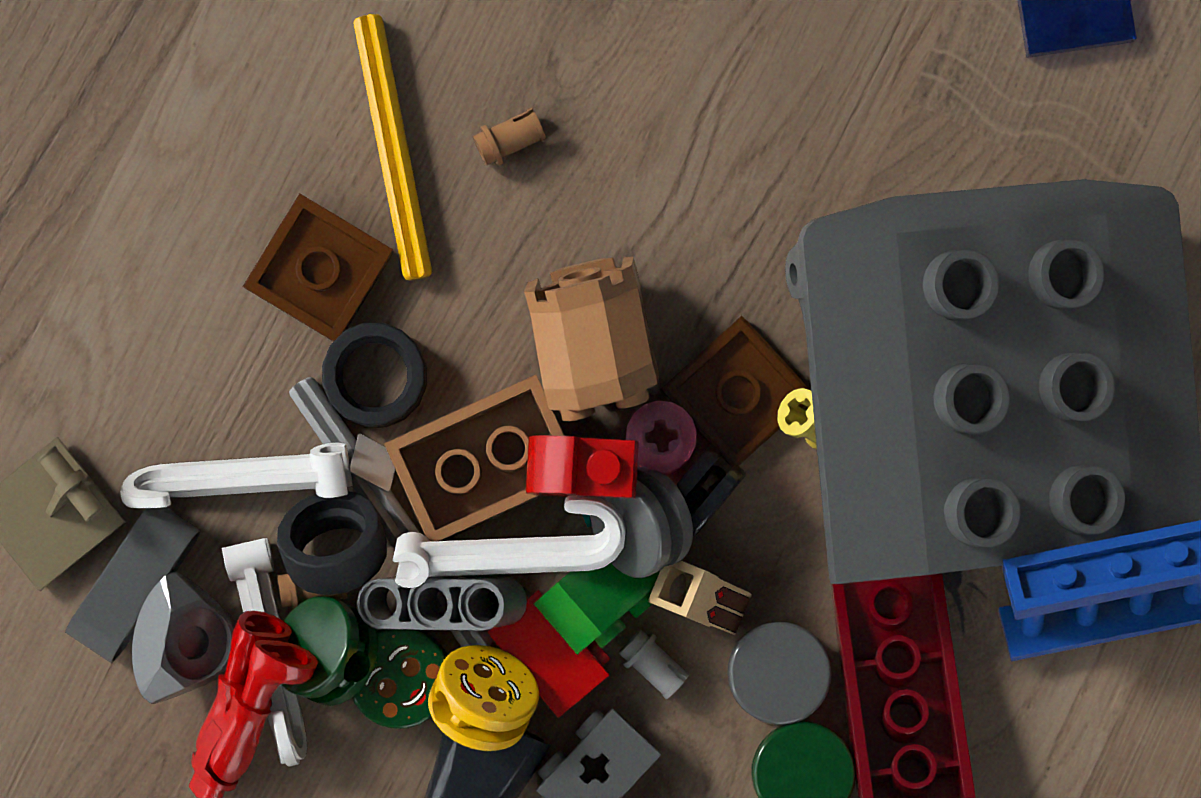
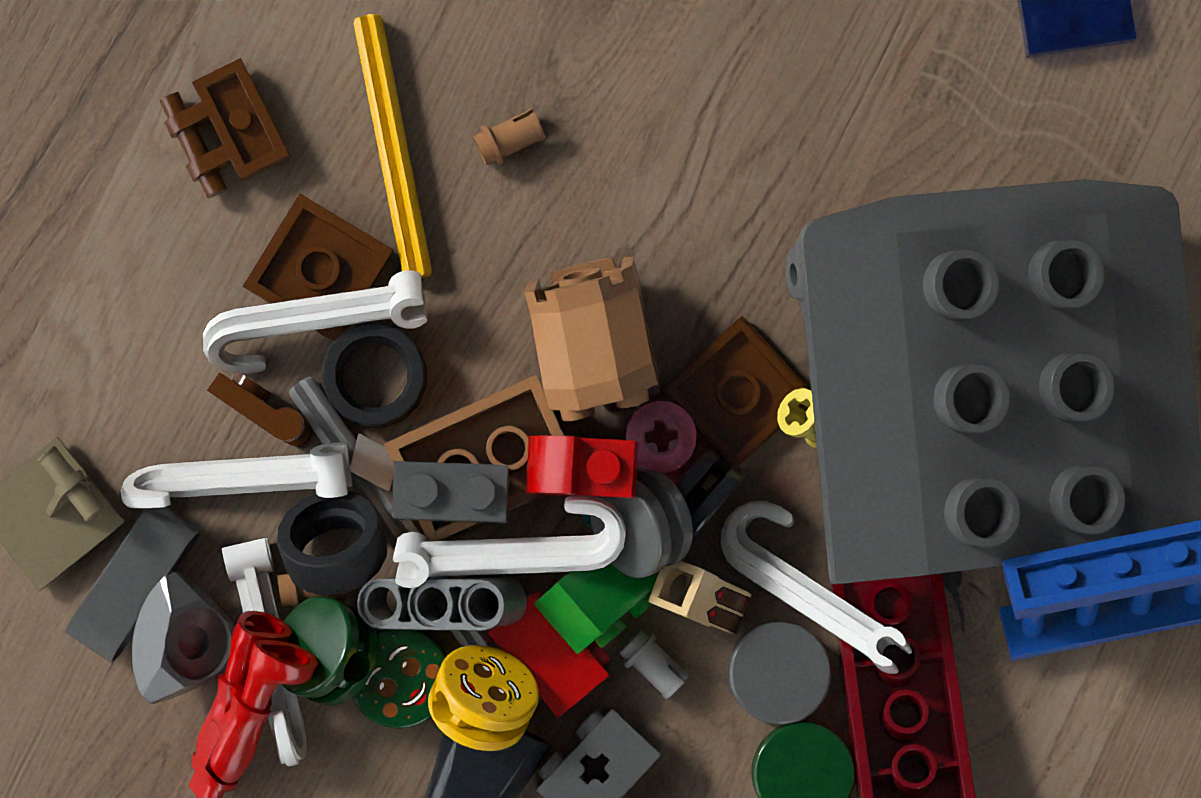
(240, 121): none -> reddish brown plate
(250, 401): none -> reddish brown plate
(399, 301): none -> white piece
(450, 492): none -> dark grey brick
(801, 591): none -> white piece

